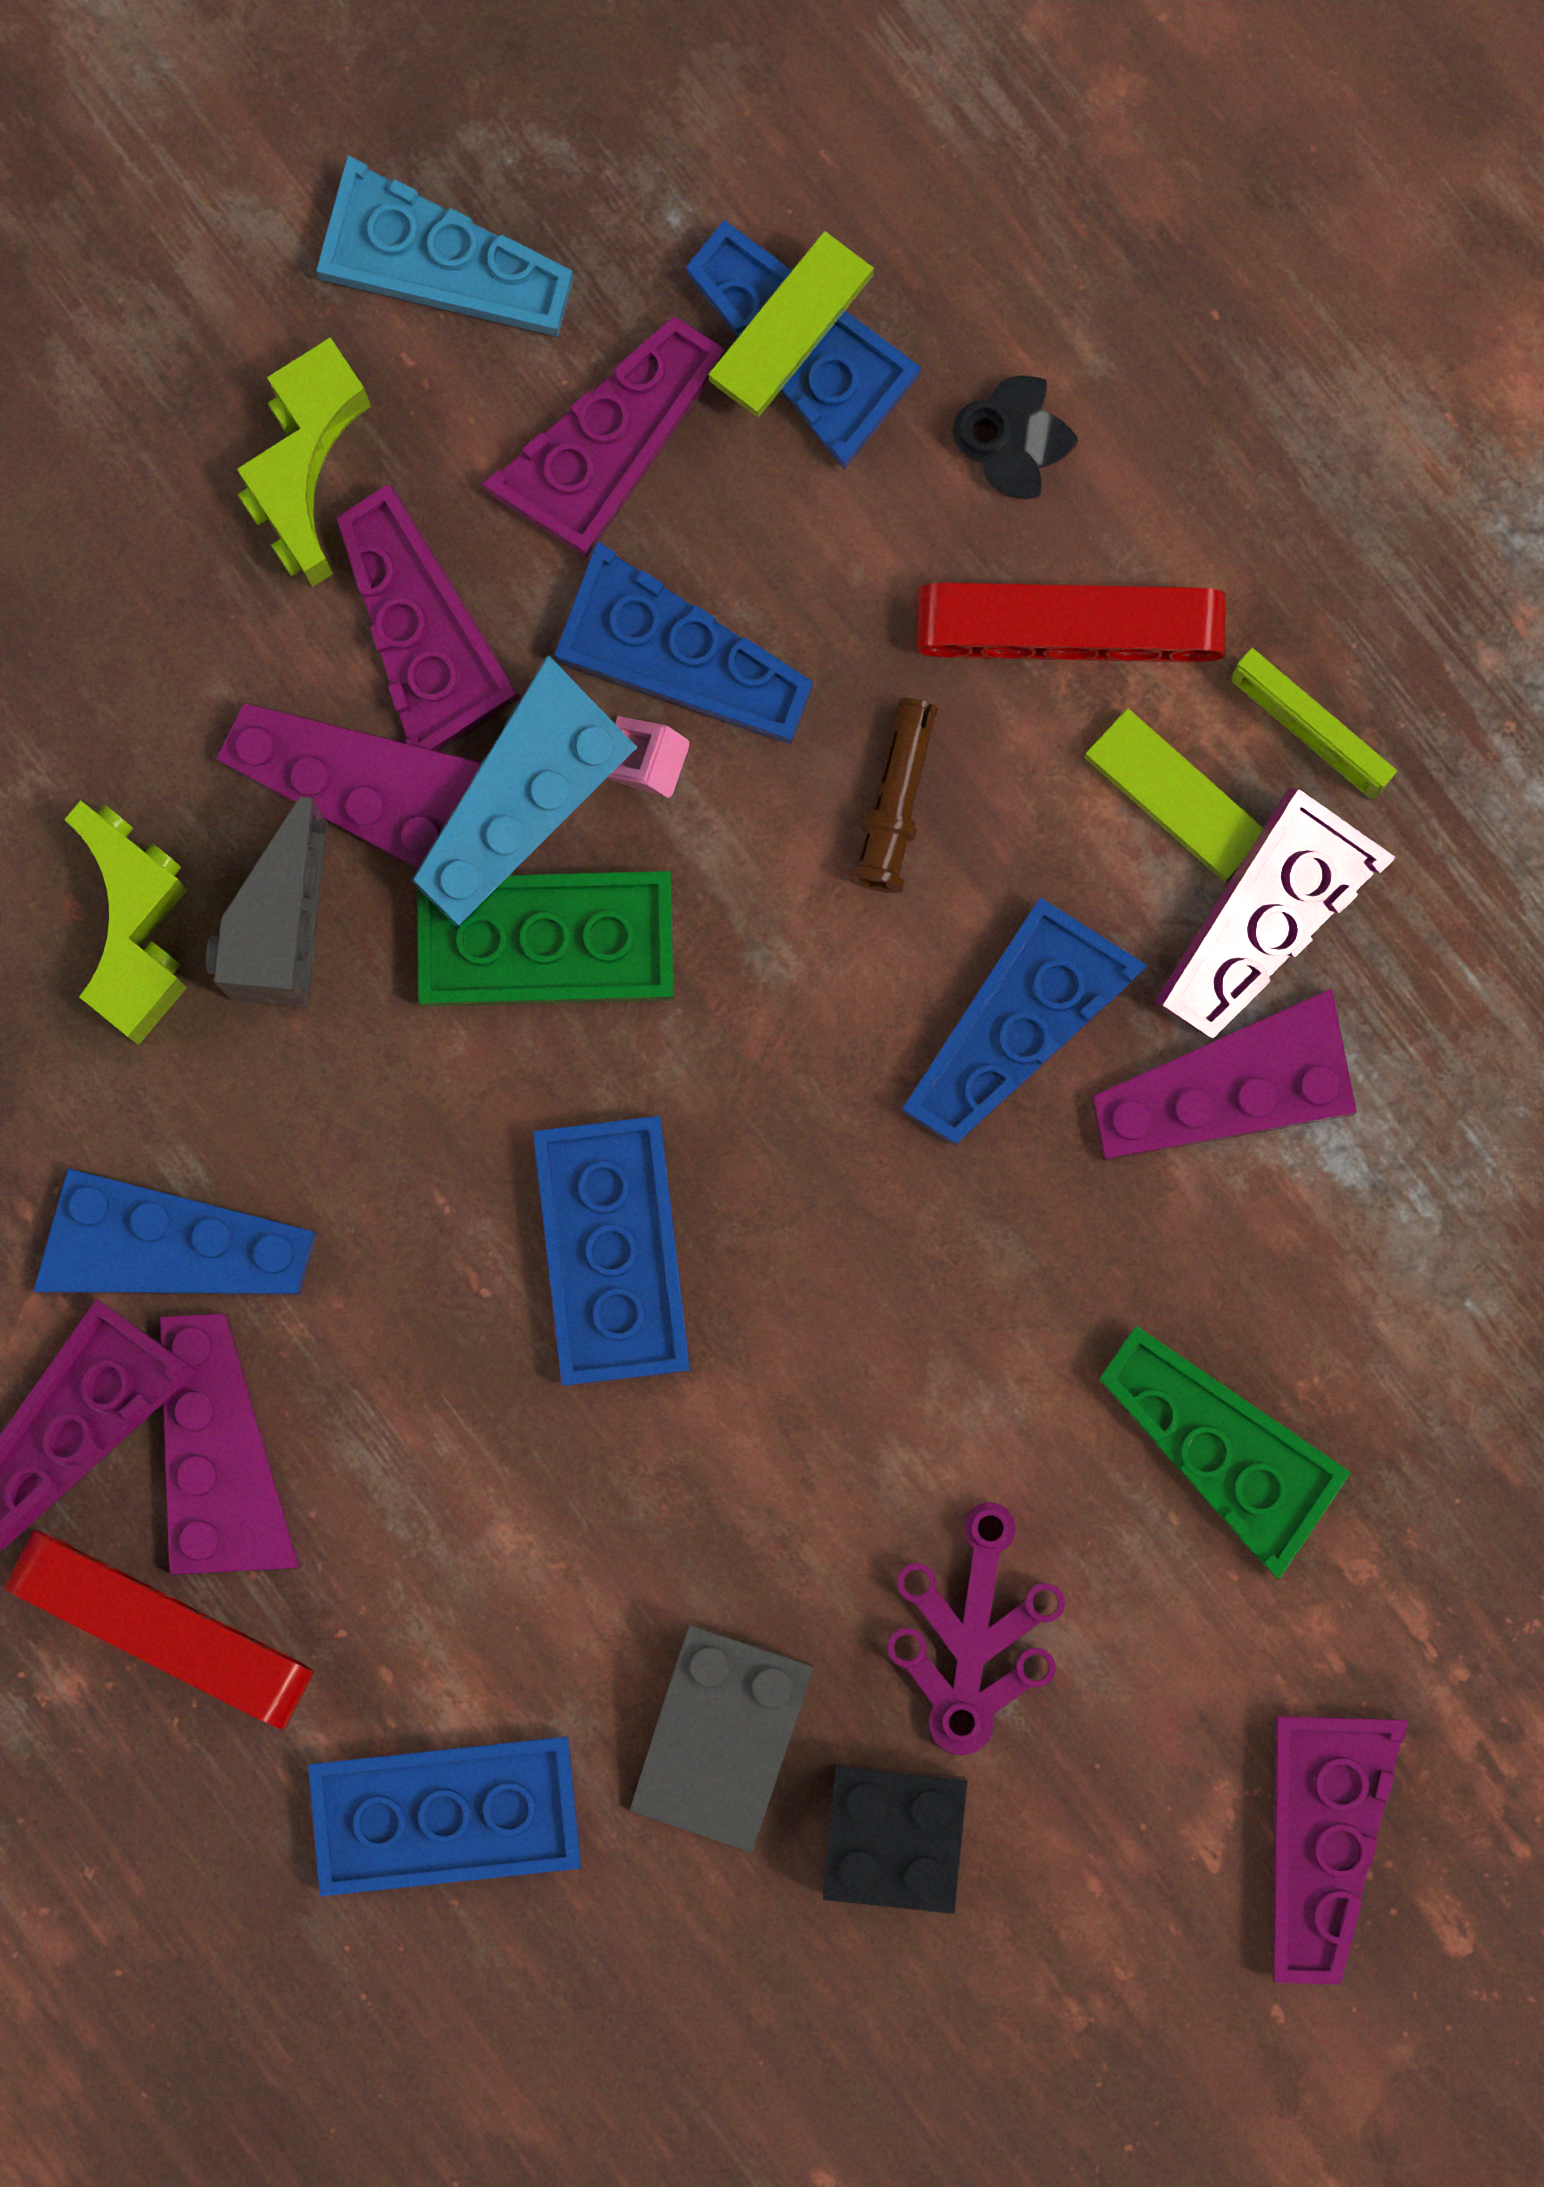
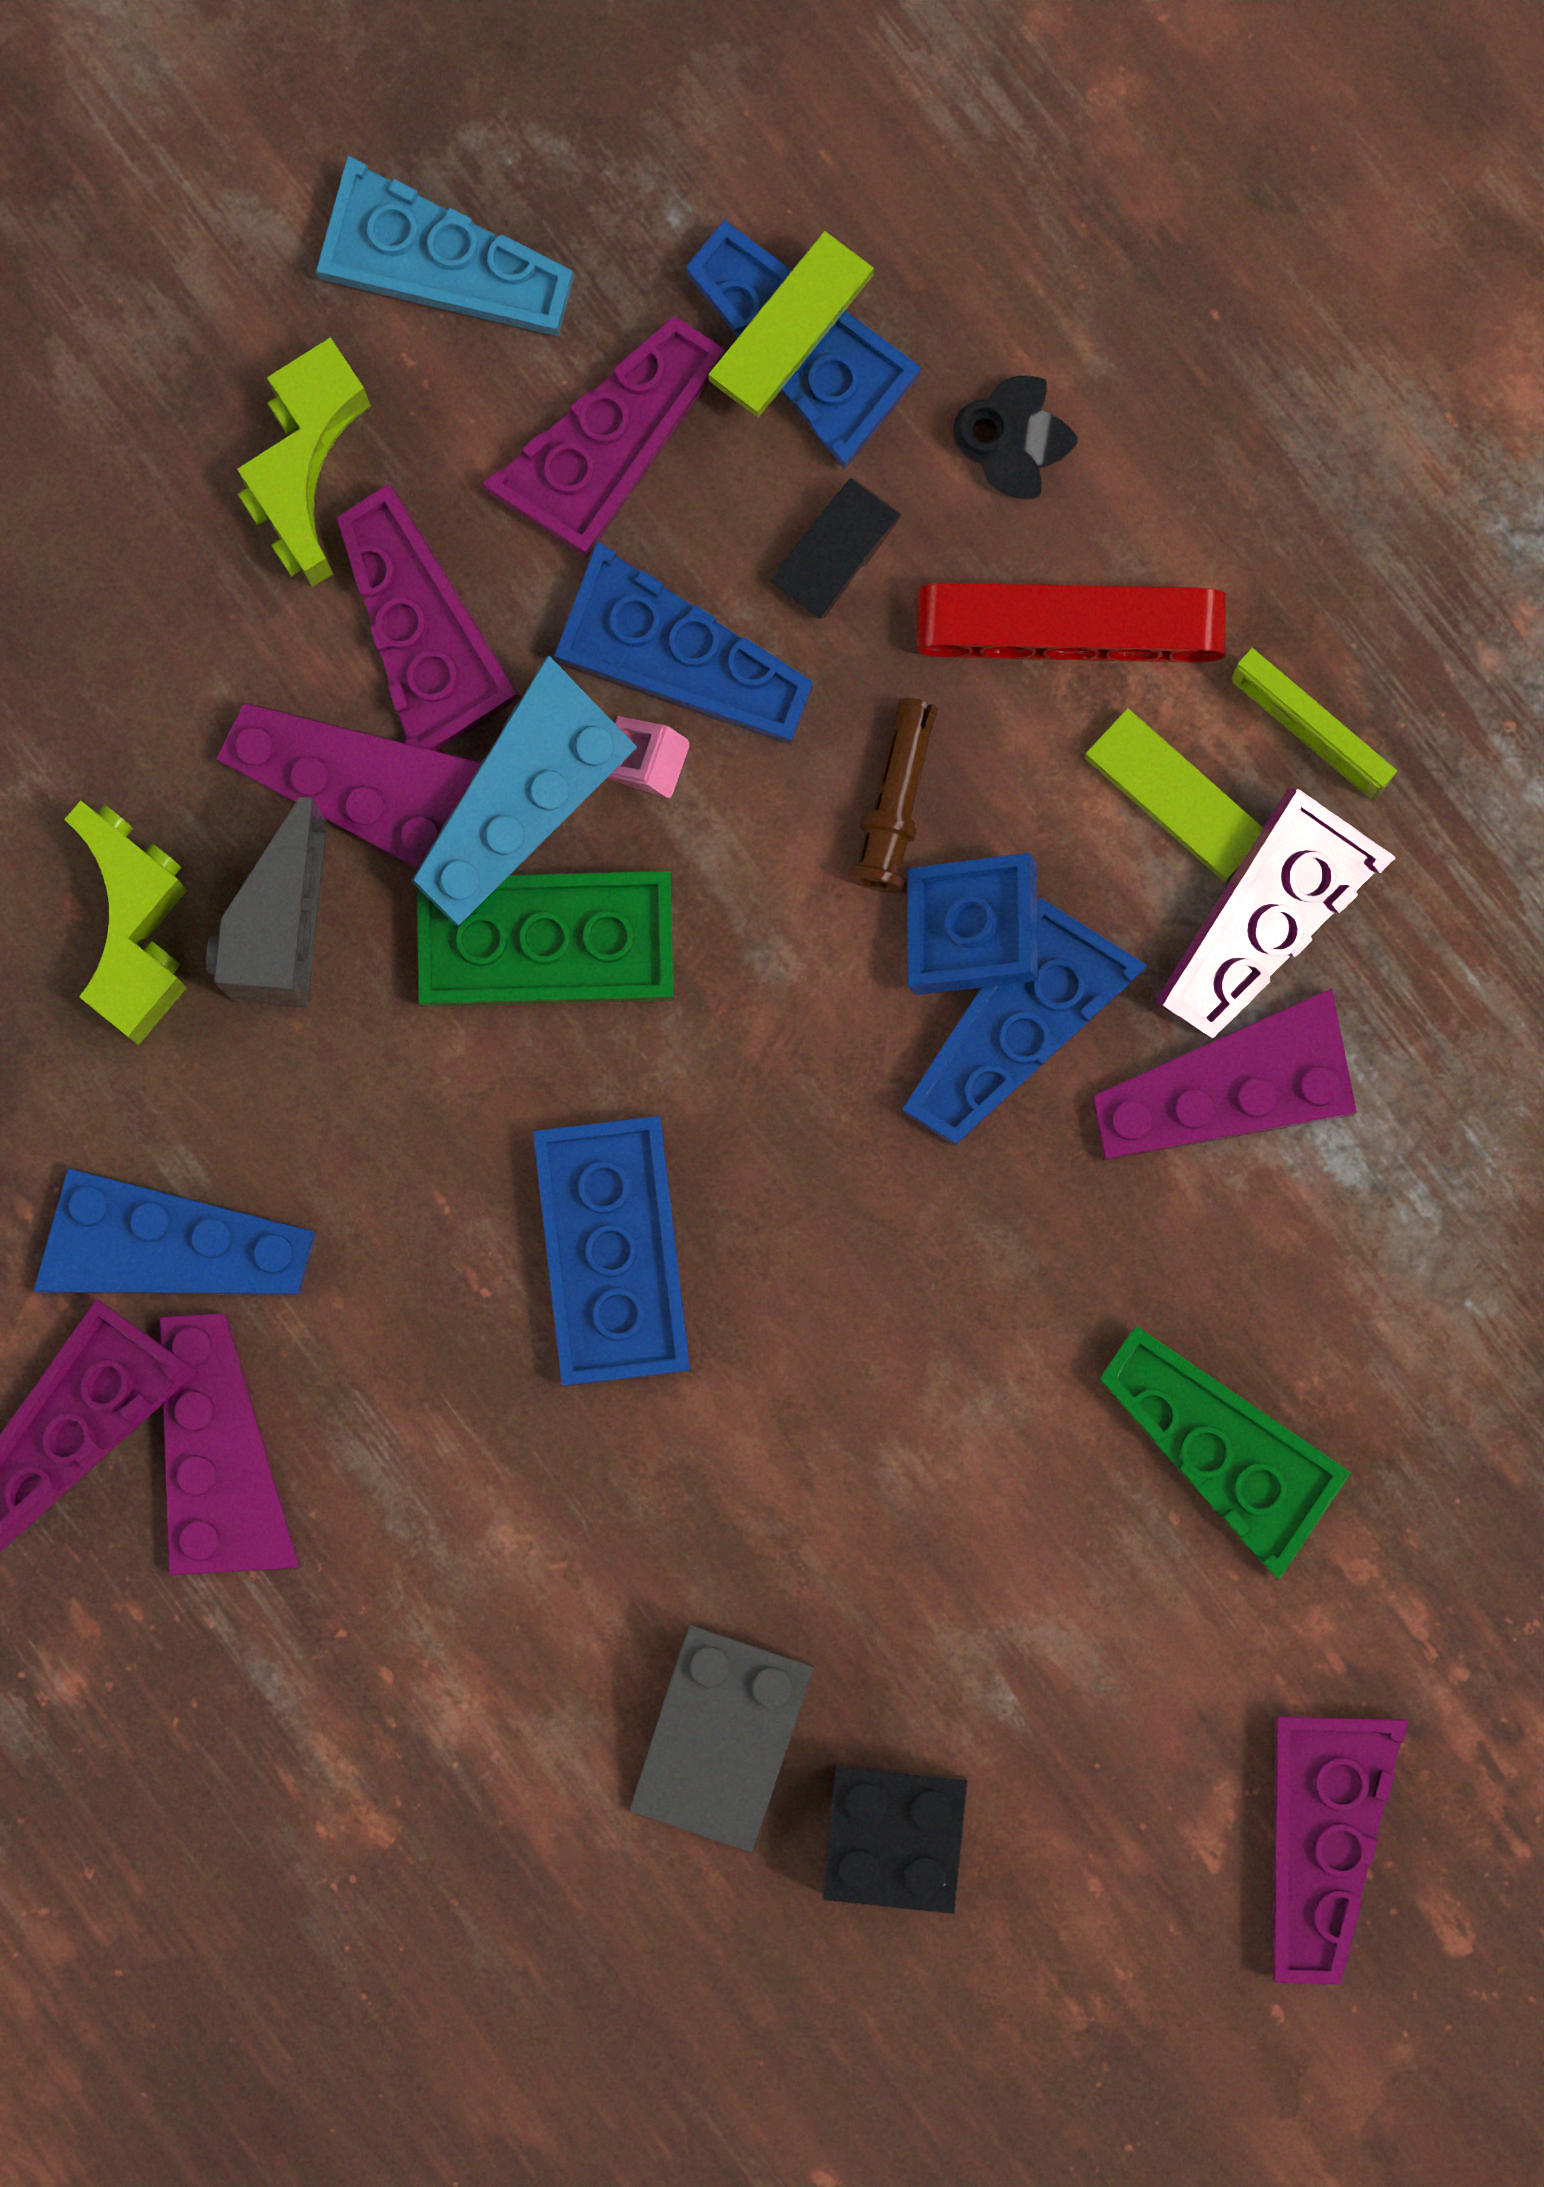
(159, 1629): red beam -> none
(444, 1816): blue plate -> none
(836, 548): none -> black slope
(972, 924): none -> blue plate
(974, 1640): magenta plant -> none

